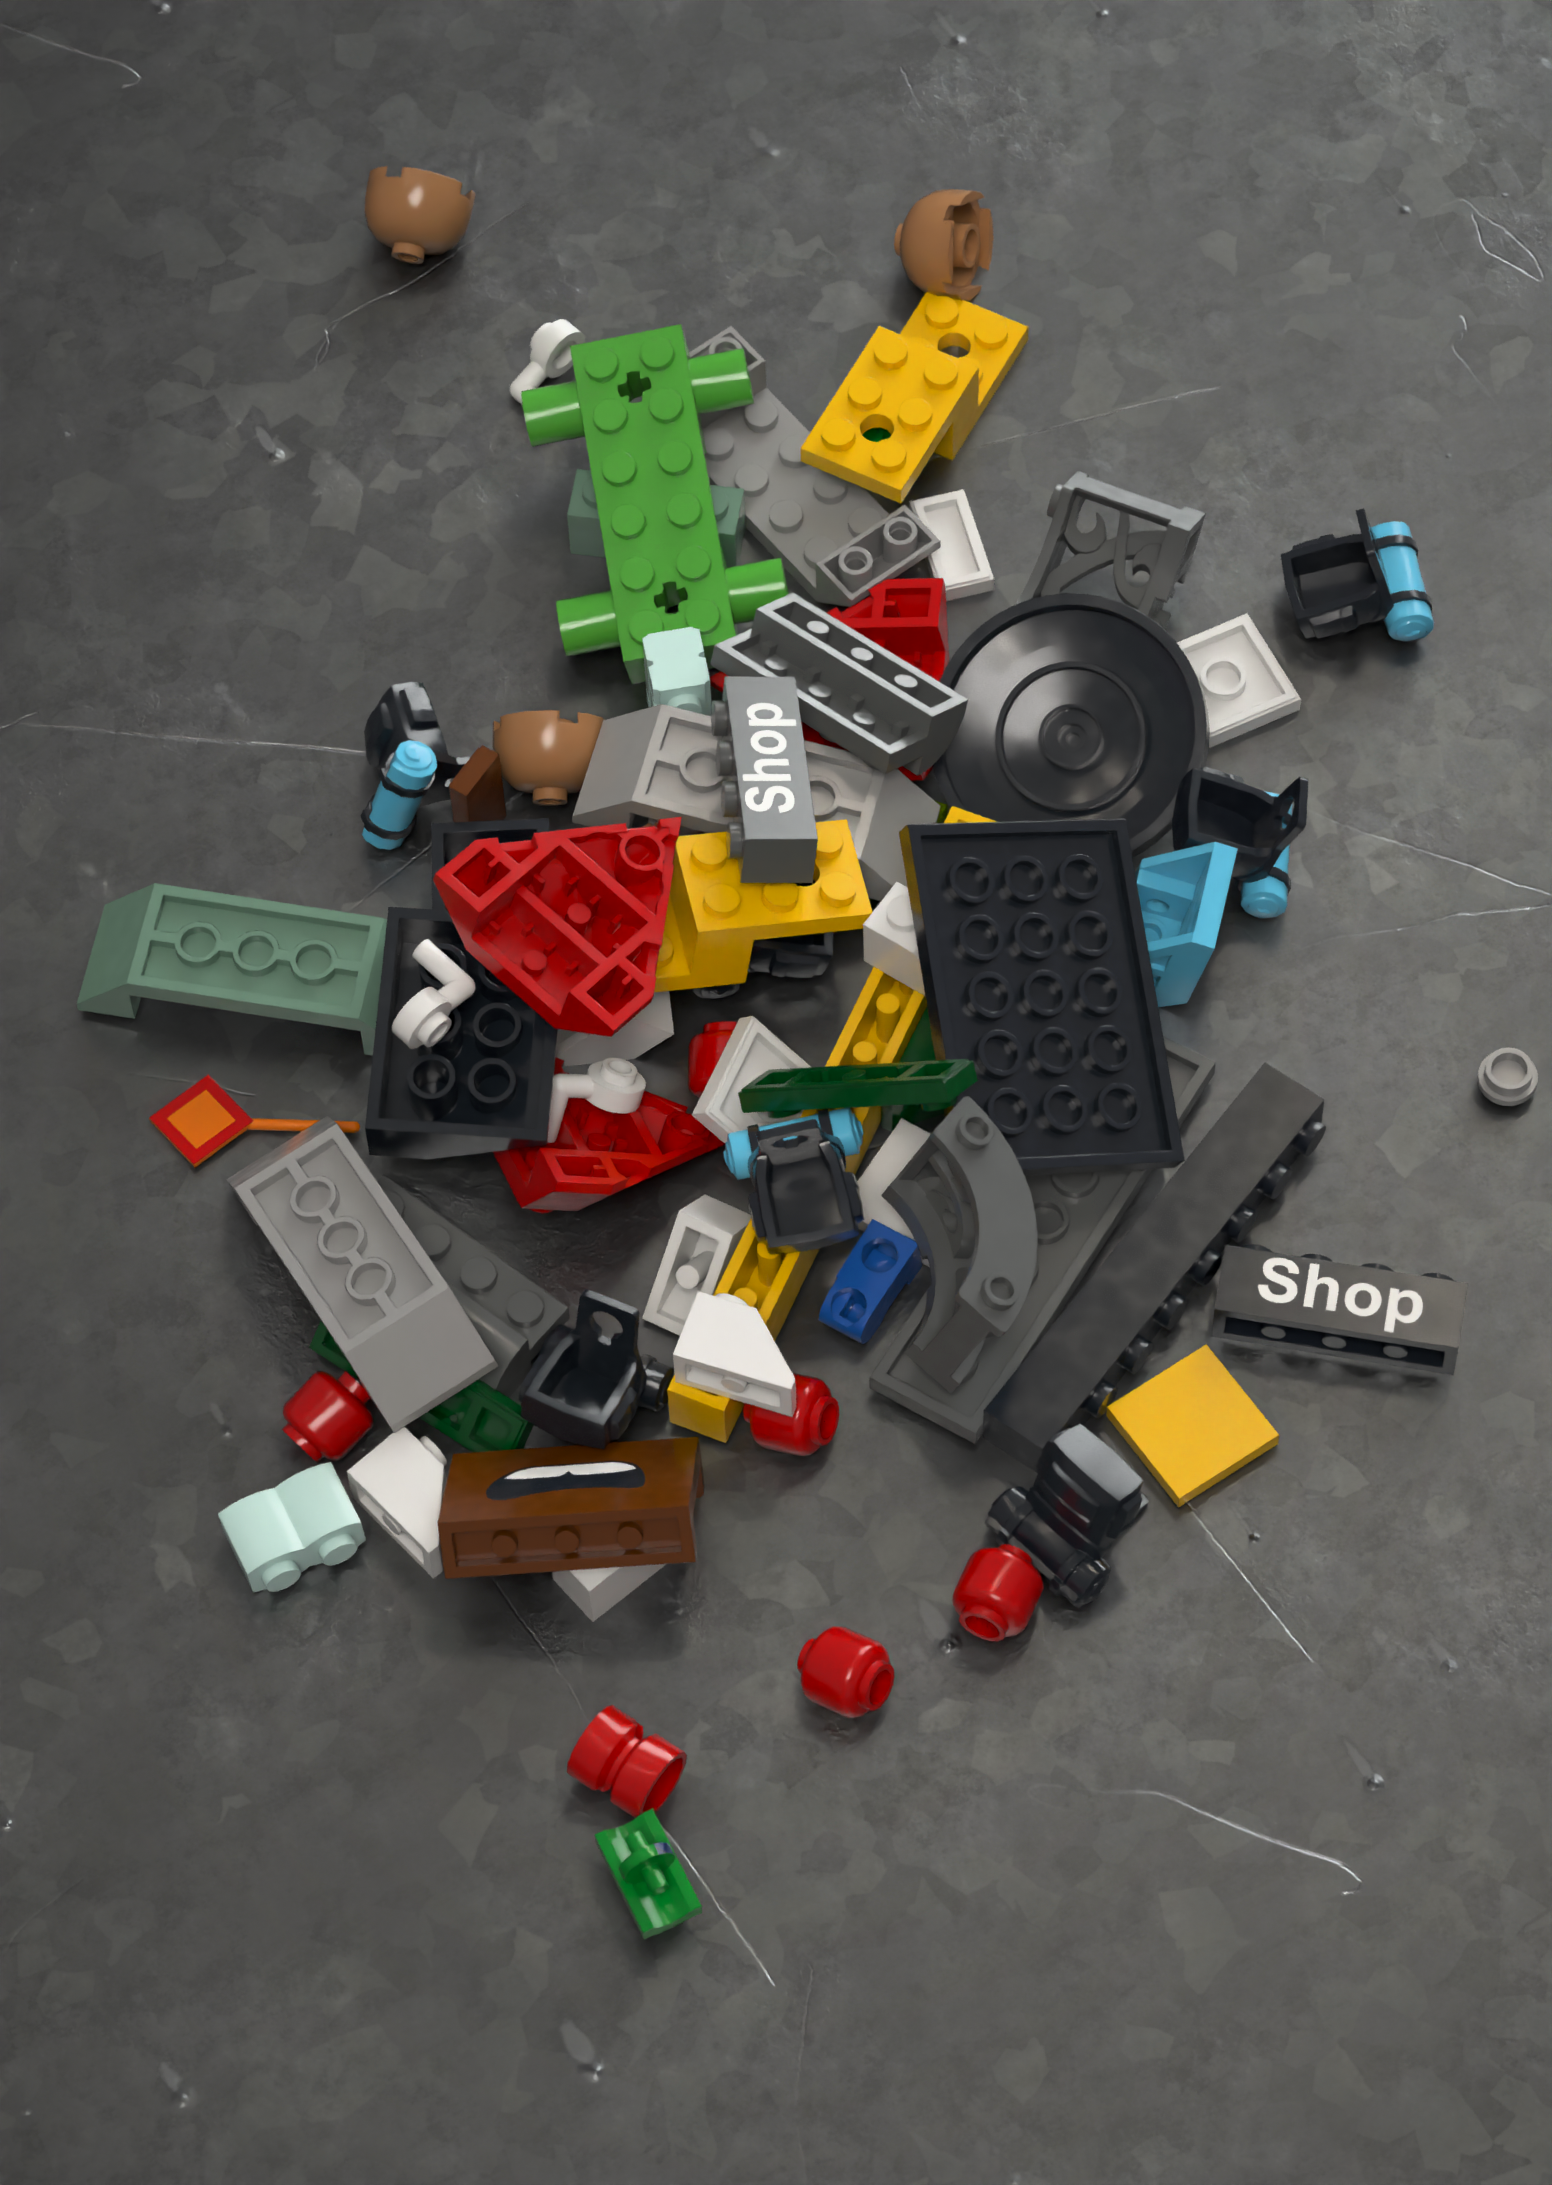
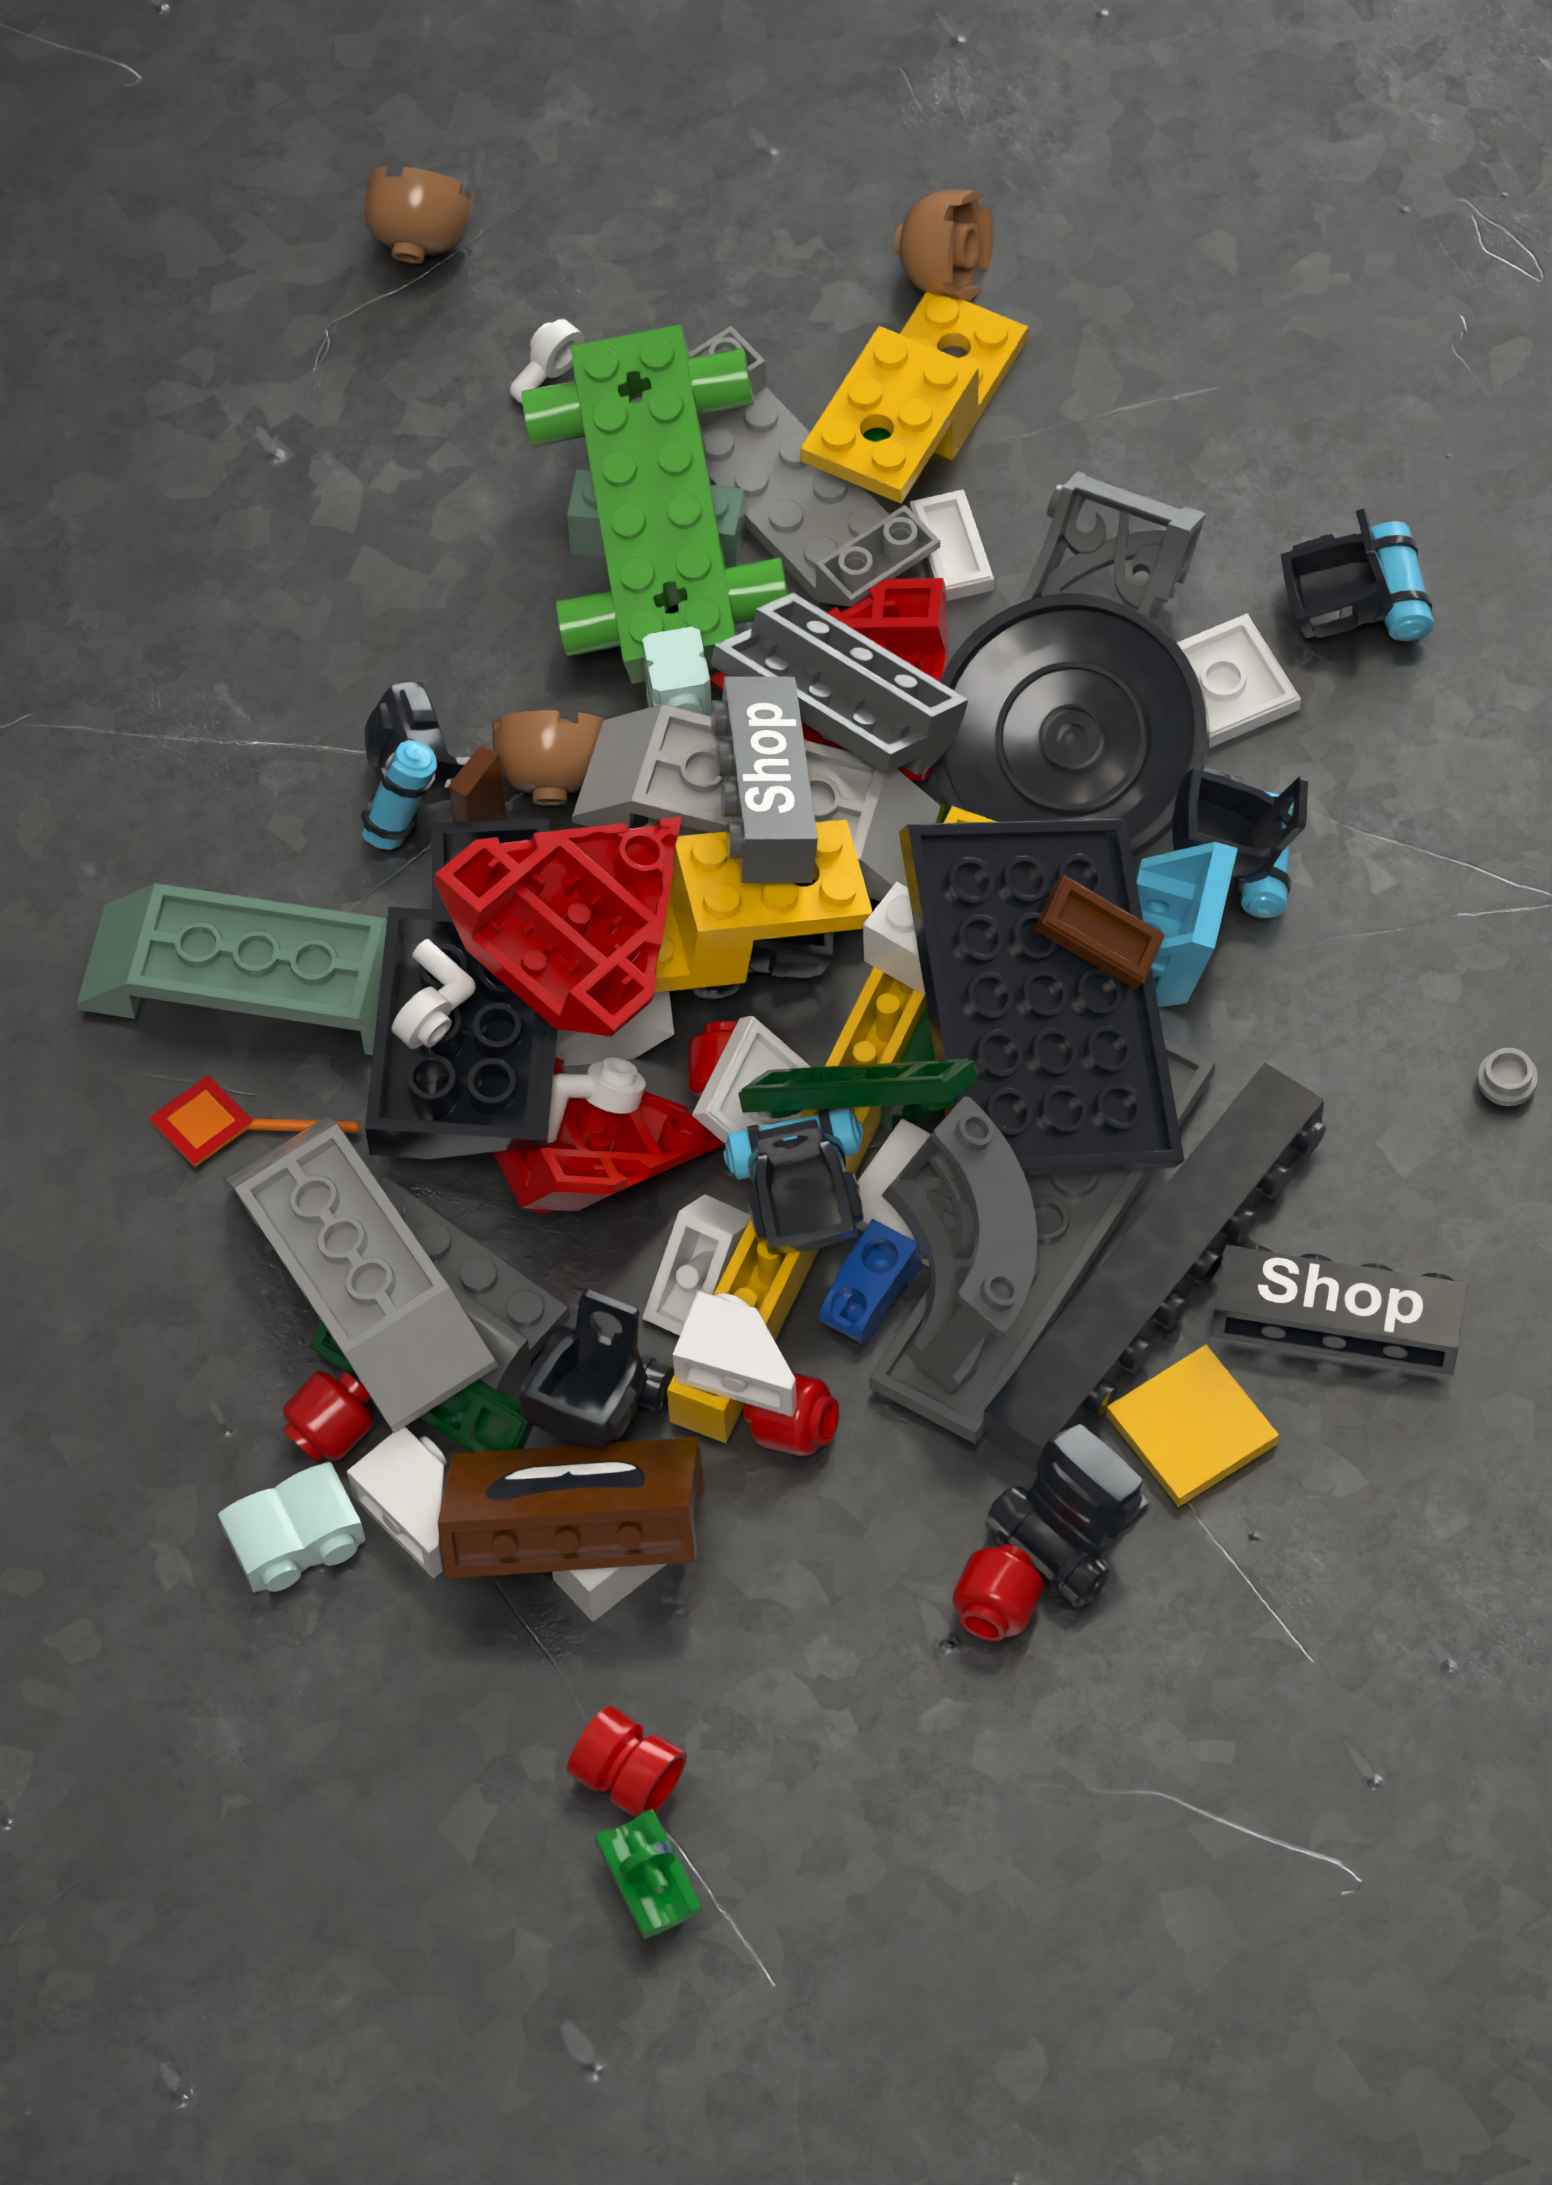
(845, 1672): red head -> none
(1099, 932): none -> reddish brown tile

